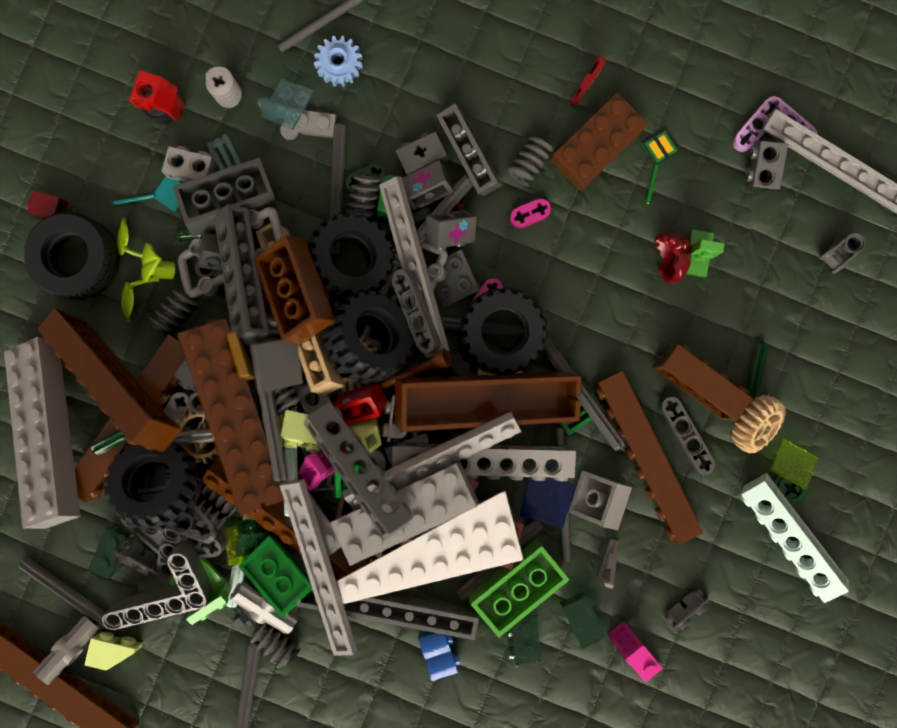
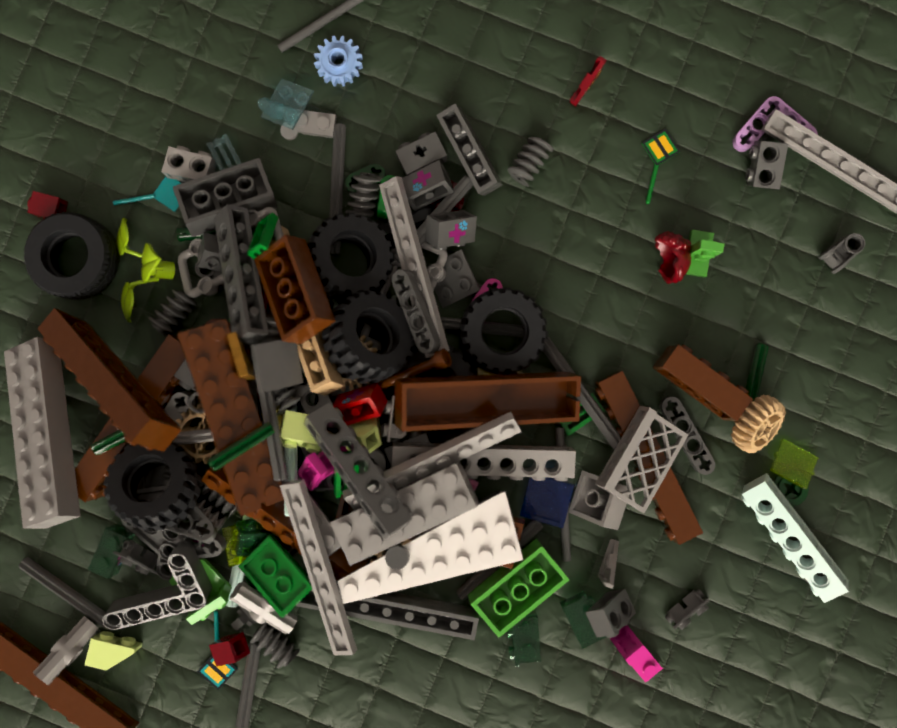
(156, 98): red piece -> none
(216, 675): none -> piece
(223, 87): light grey piece -> none
(229, 649): none -> dark red brick
(241, 446): none -> dark green axle
(262, 235): none -> green tile
(397, 557): none -> dark grey tile
(438, 654): blue brick -> none
(532, 218): dark pink beam -> none
(599, 142): reddish brown brick -> none
(611, 613): none -> dark grey brick
(624, 454): none -> light grey fence

